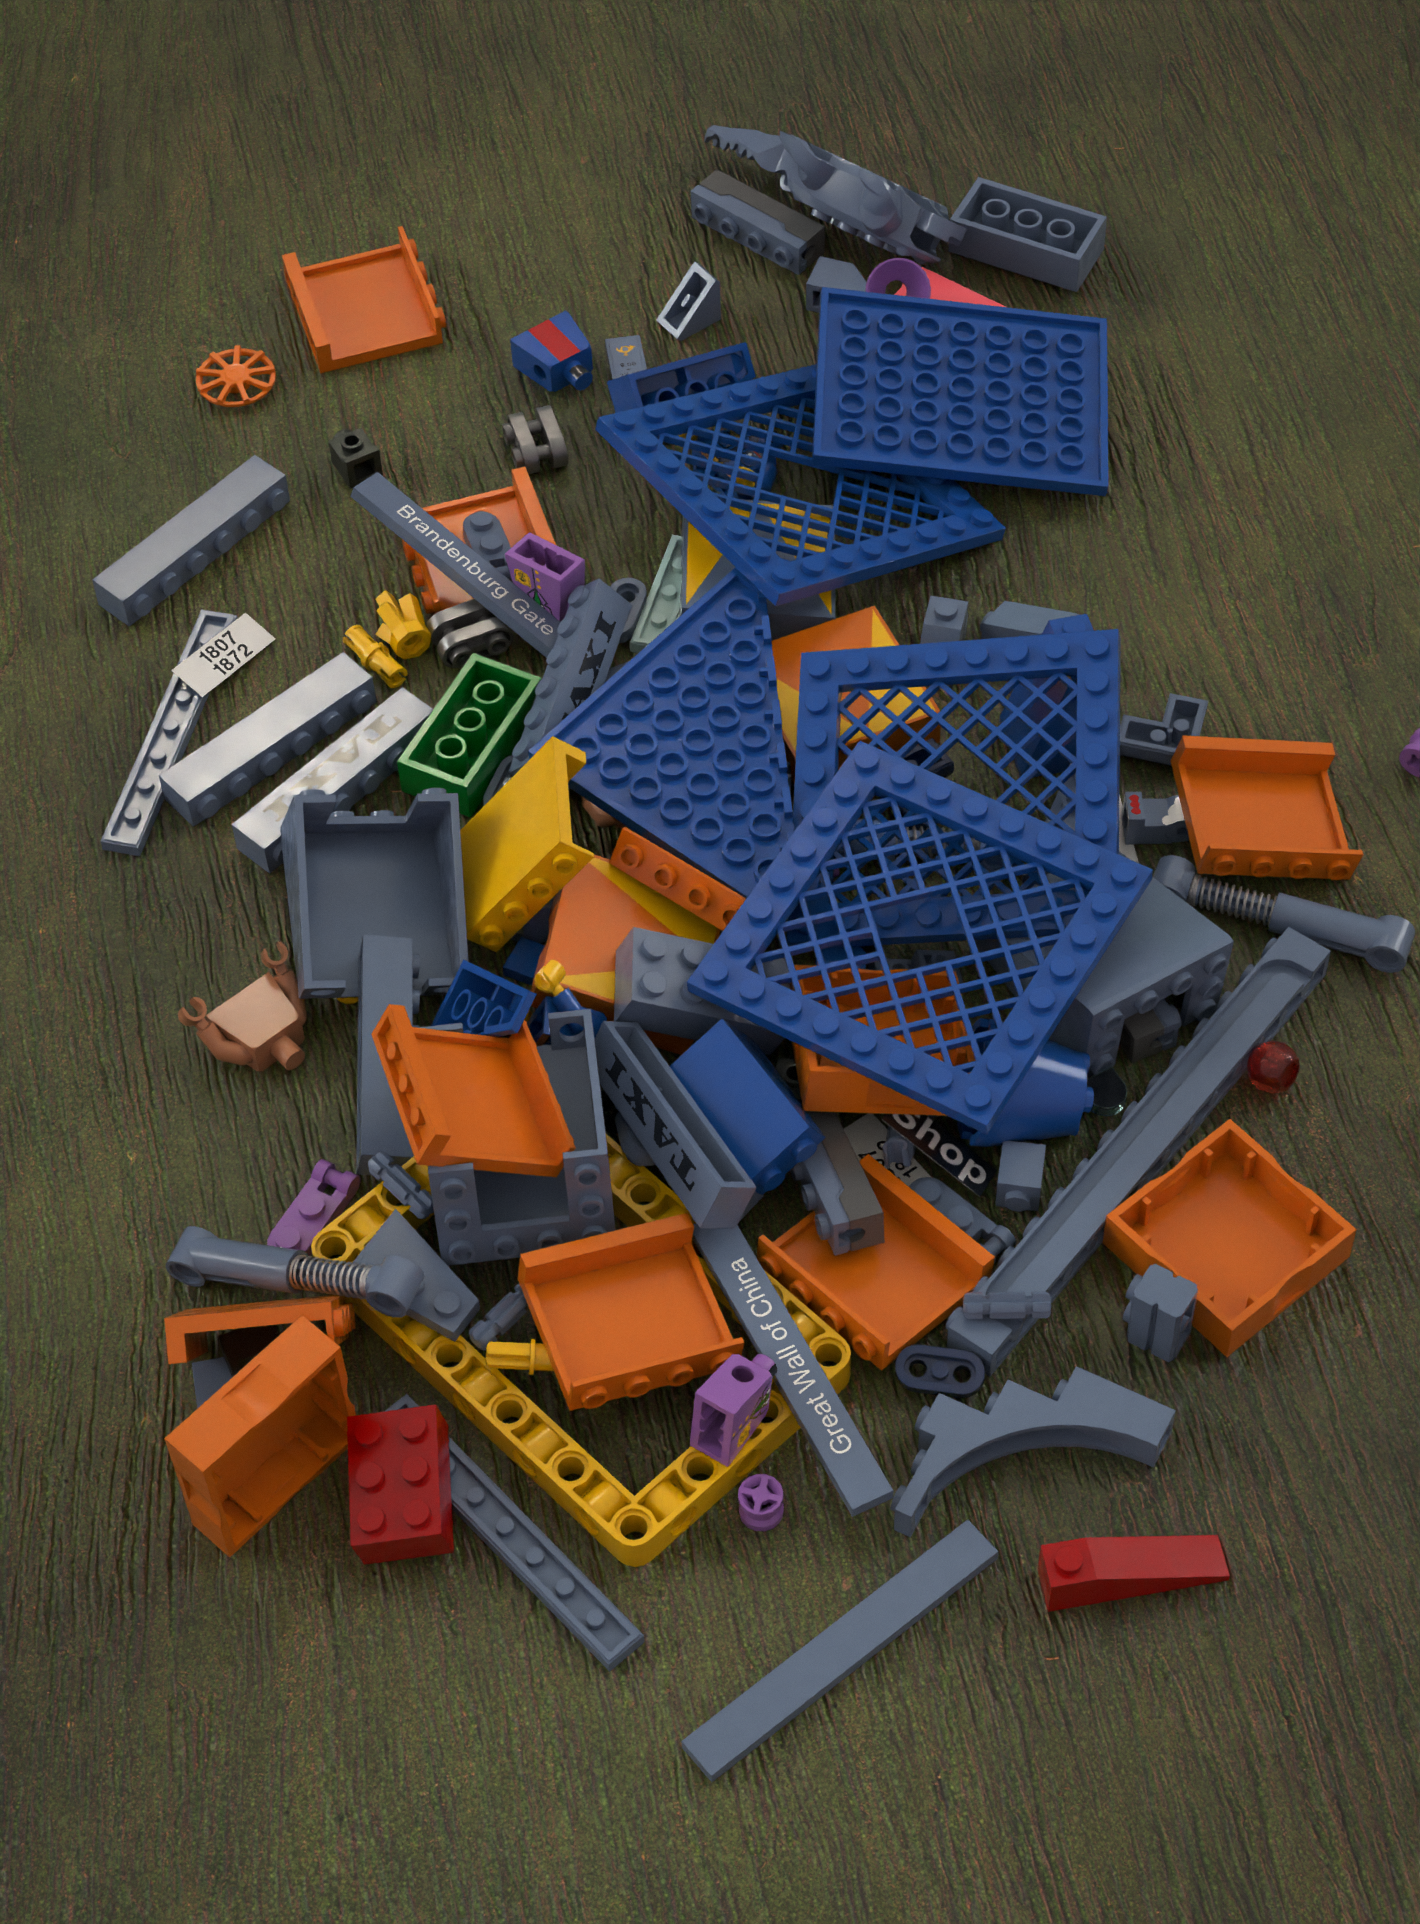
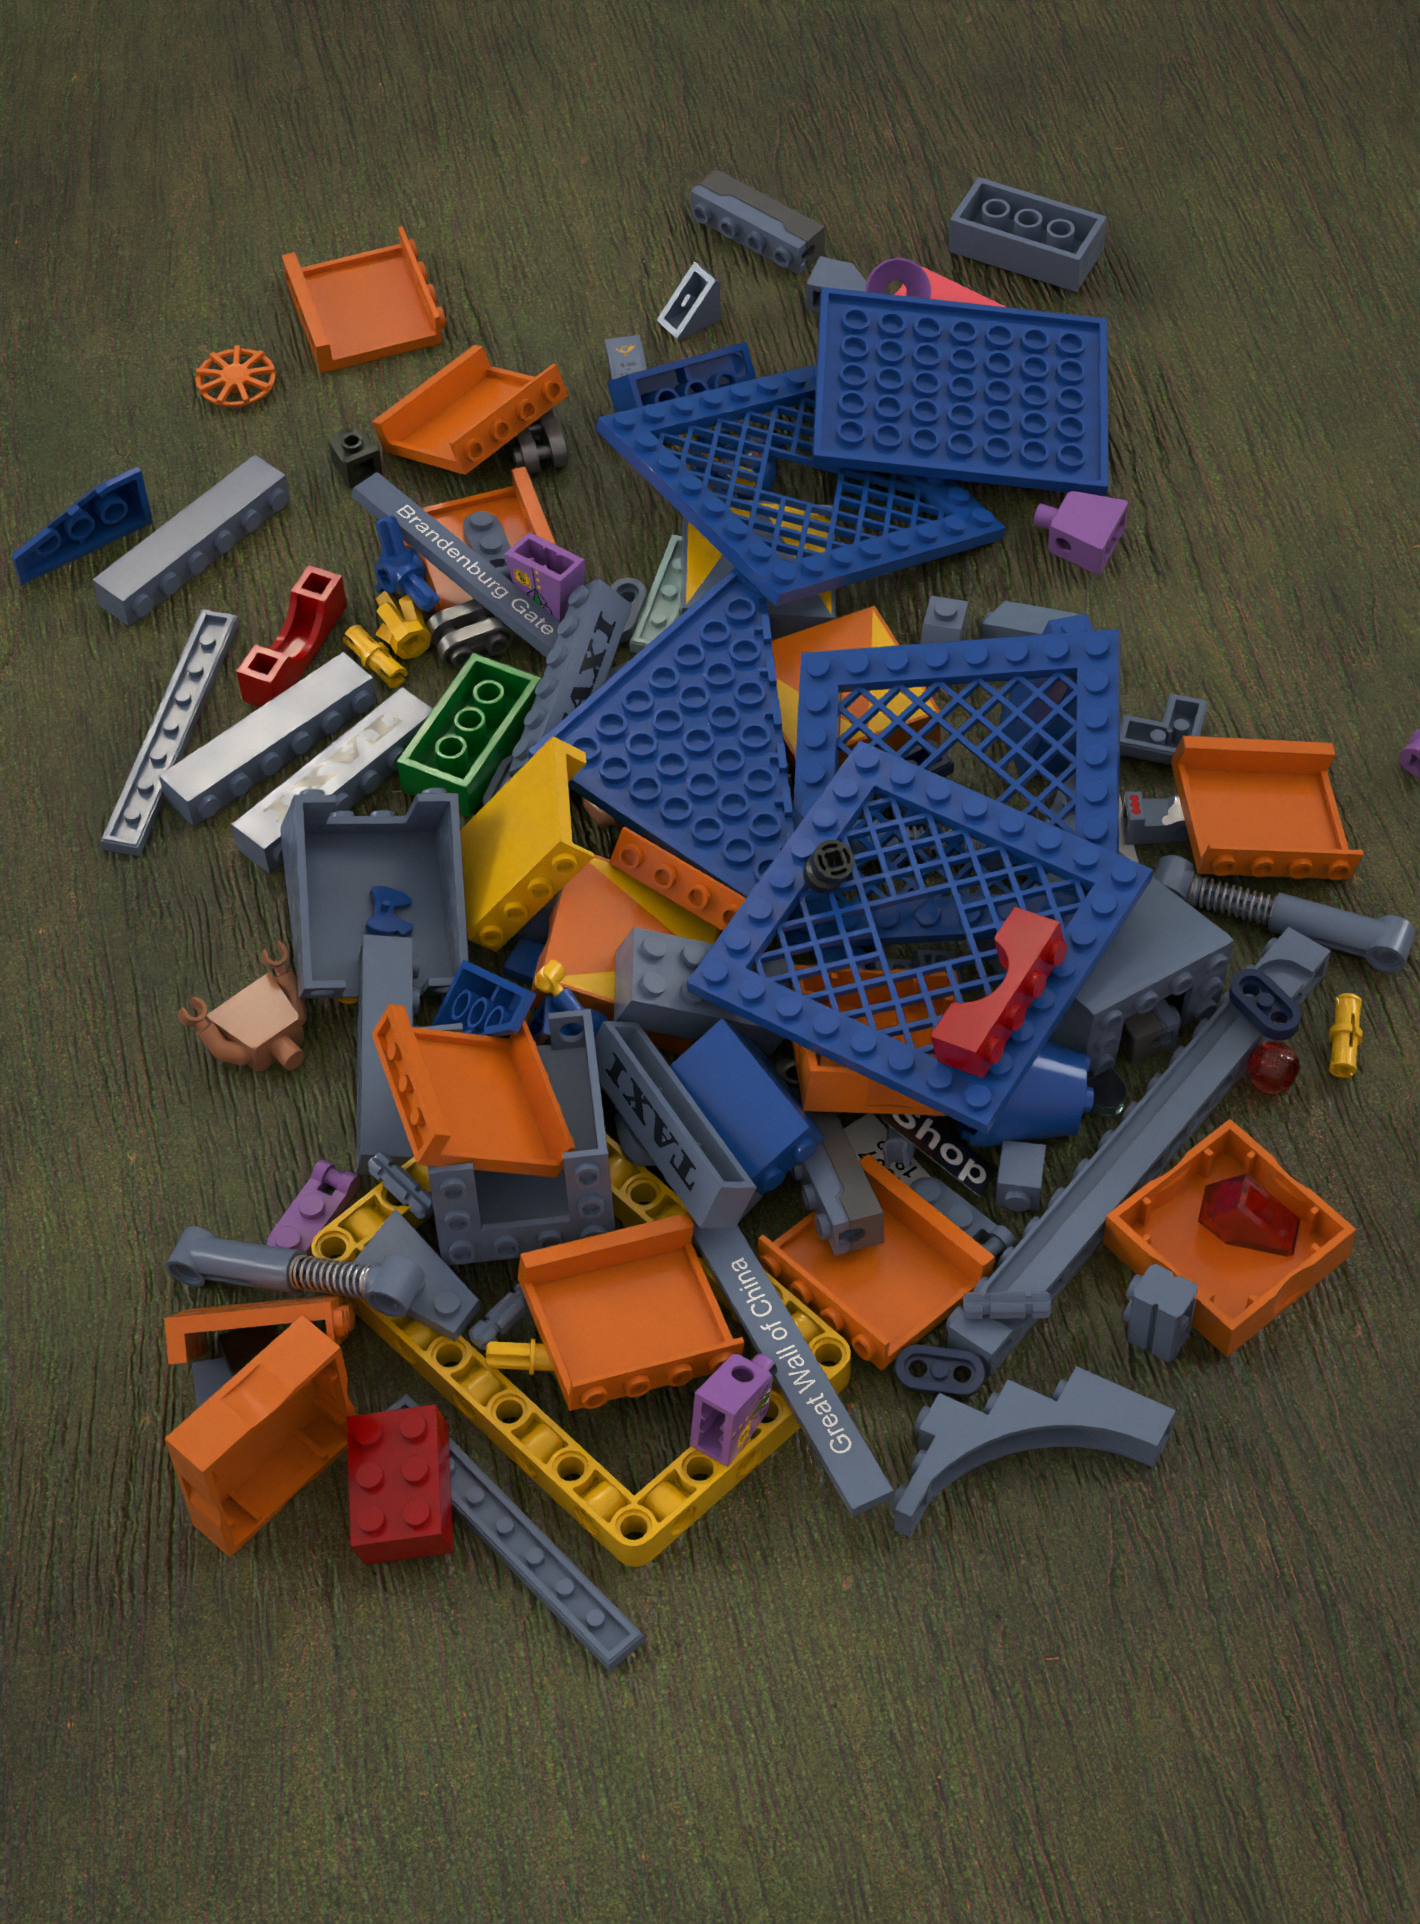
(91, 522): none -> blue wedge
(223, 655): white sticker -> none
(313, 611): none -> red arch
(382, 920): none -> blue piece
(401, 567): none -> blue bush
(467, 412): none -> orange panel
(554, 354): blue torso -> none
(754, 1493): medium lavender wheel -> none
(821, 873): none -> pearl dark grey wheel
(838, 1650): sand blue tile -> none
(847, 193): sand blue animal -> none
(975, 1032): none -> red arch
(1084, 528): none -> medium lavender torso
(1126, 1567): red slope -> none
(1248, 1216): none -> clear red slope
(1268, 1006): none -> dark blue plate
(1345, 1035): none -> yellow pin

